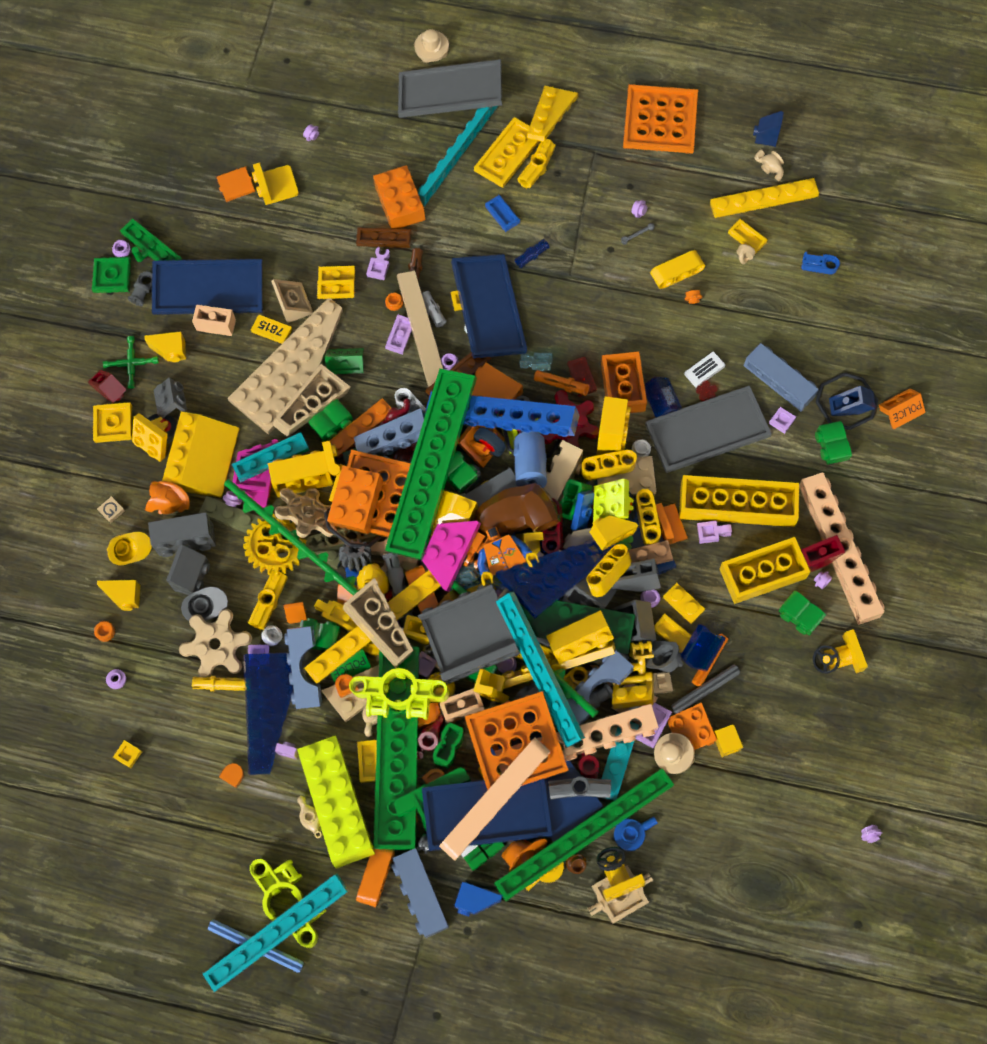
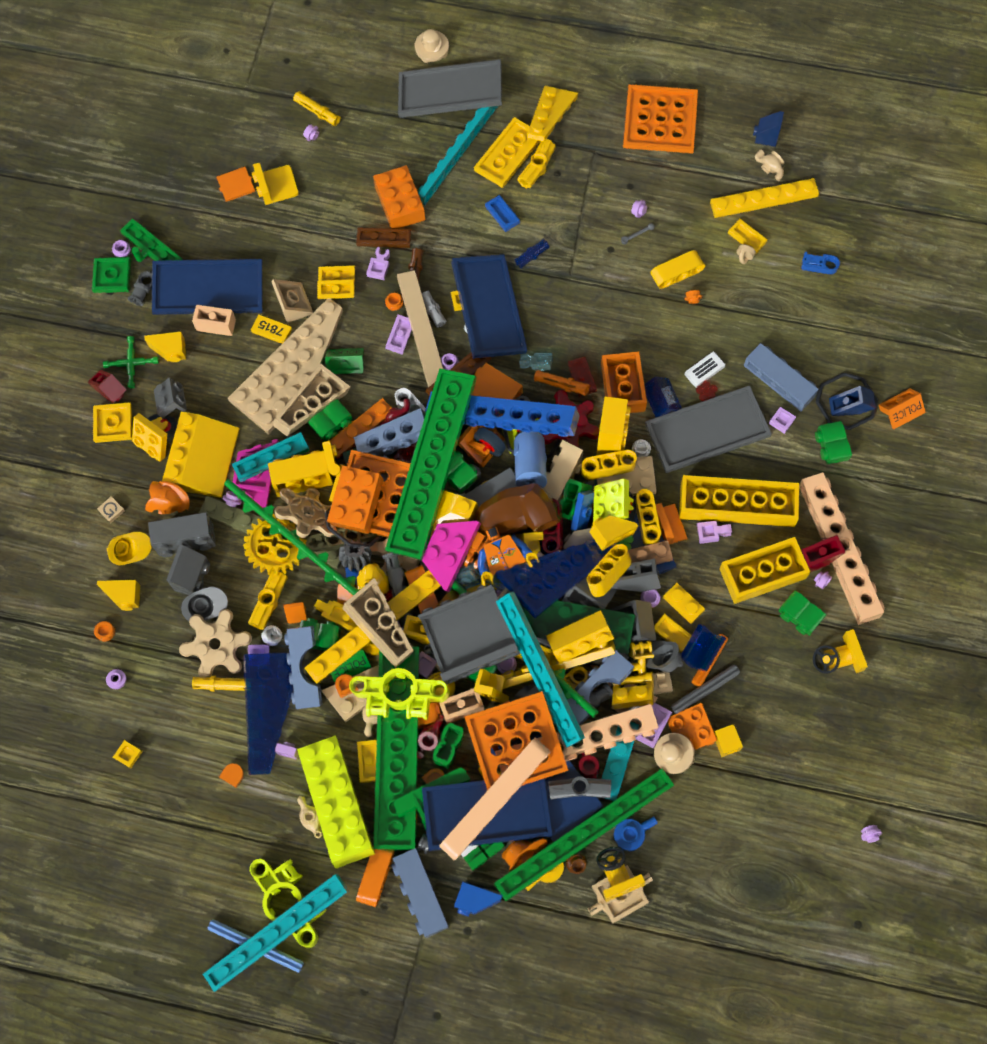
(322, 111): none -> yellow pin

